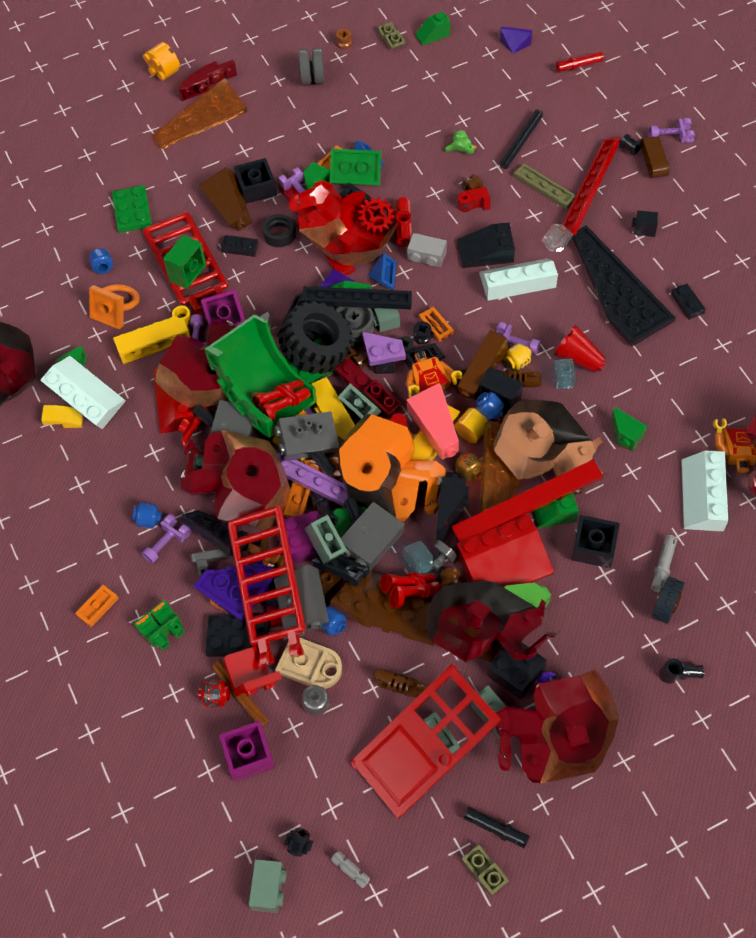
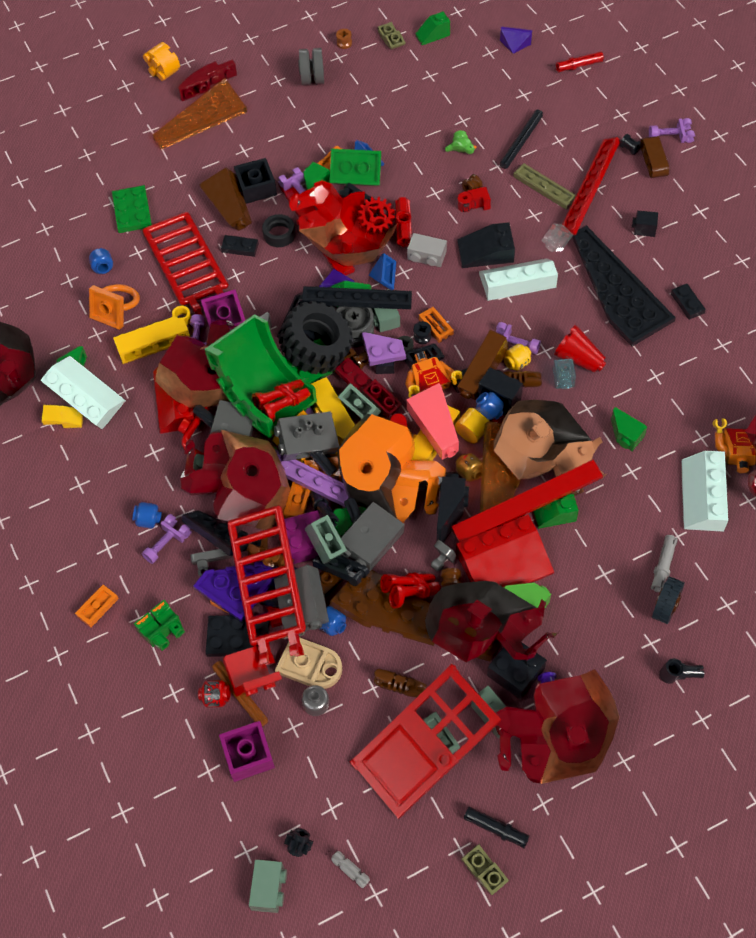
(184, 261): green brick -> none
(418, 558): clear light blue brick -> none
(595, 541): black brick -> none

